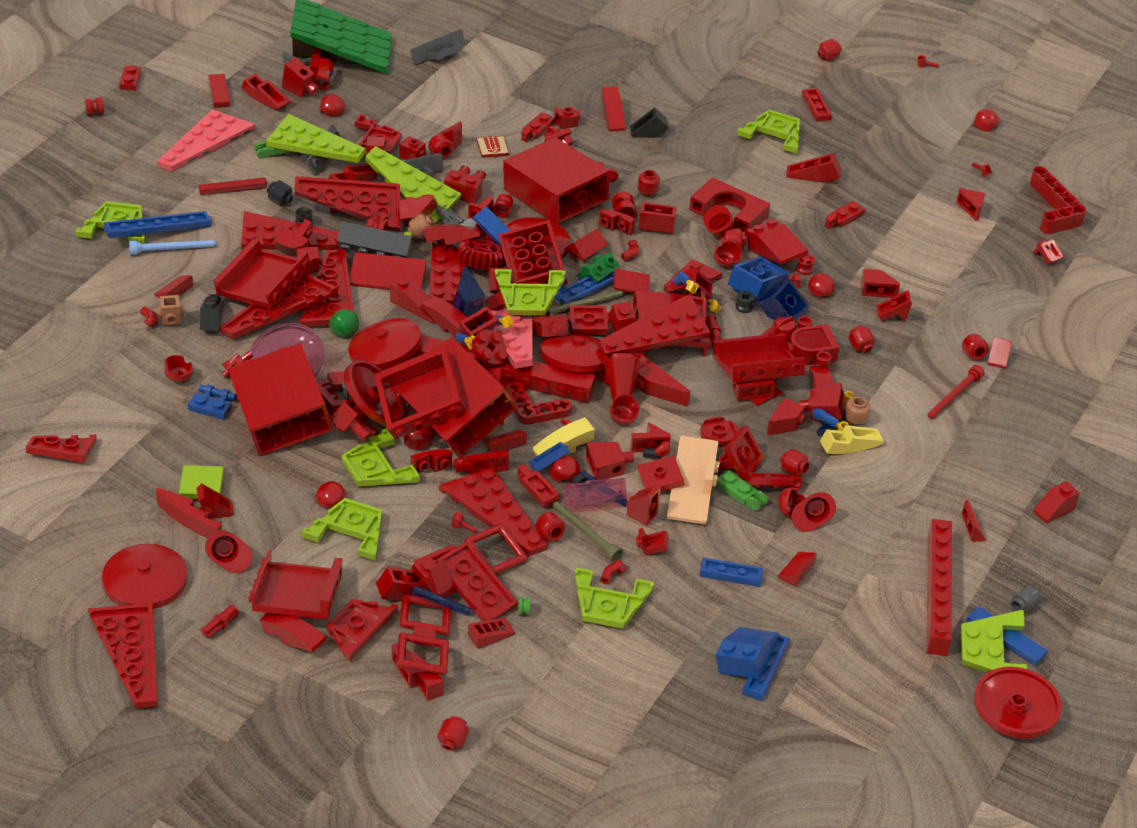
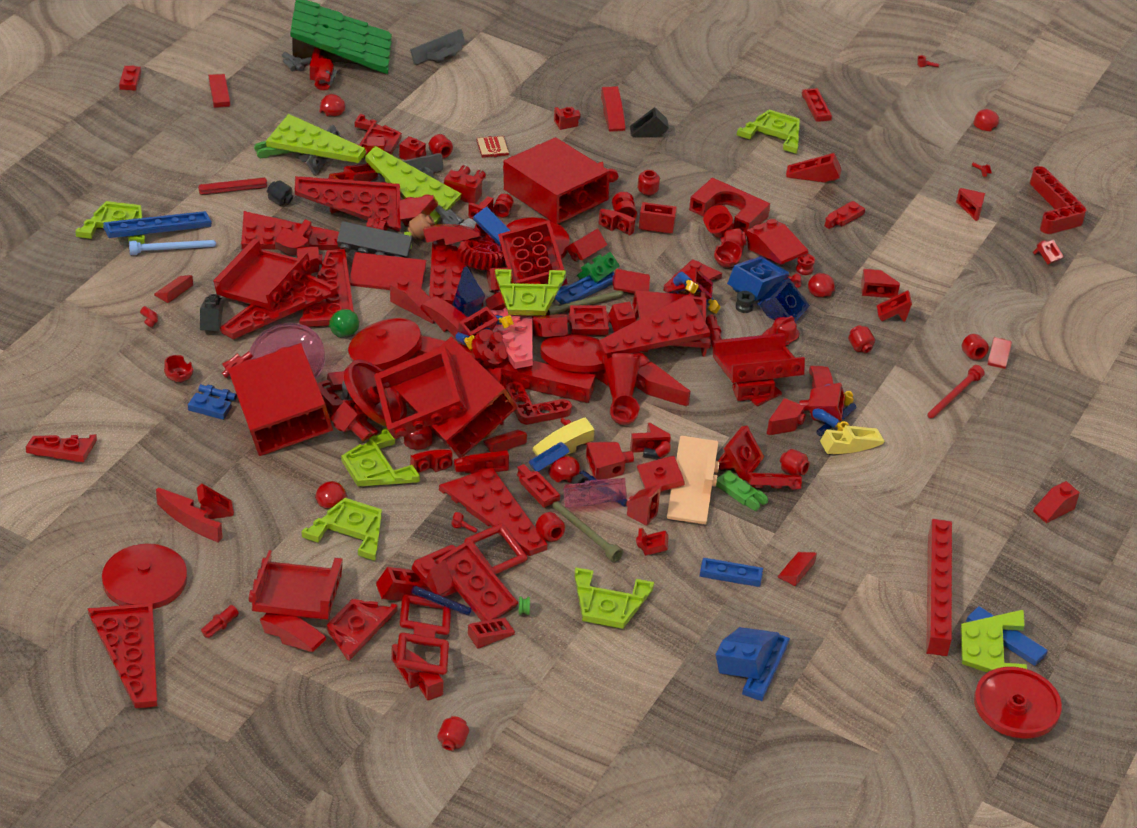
(90, 105): red wheel -> none
(170, 310): nougat brick -> none
(194, 475): lime tile -> none
(207, 135): coral wing -> none
(228, 551): red piece -> none
(264, 92): red slope -> none
(298, 78): red torso -> none
(303, 213): pearl dark grey wheel -> none
(454, 134): red slope -> none
(537, 126): red hinge -> none
(563, 135): red hips -> none
(610, 569): red arm -> none
(632, 252): red arm -> none
(718, 430): red tile -> none
(788, 500): red hair -> none
(813, 343): red piece -> none
(813, 511): red piece -> none
(829, 50): red head -> none
(857, 410): nougat head -> none
(972, 523): red slope -> none
(1025, 599): dark grey brick -> none

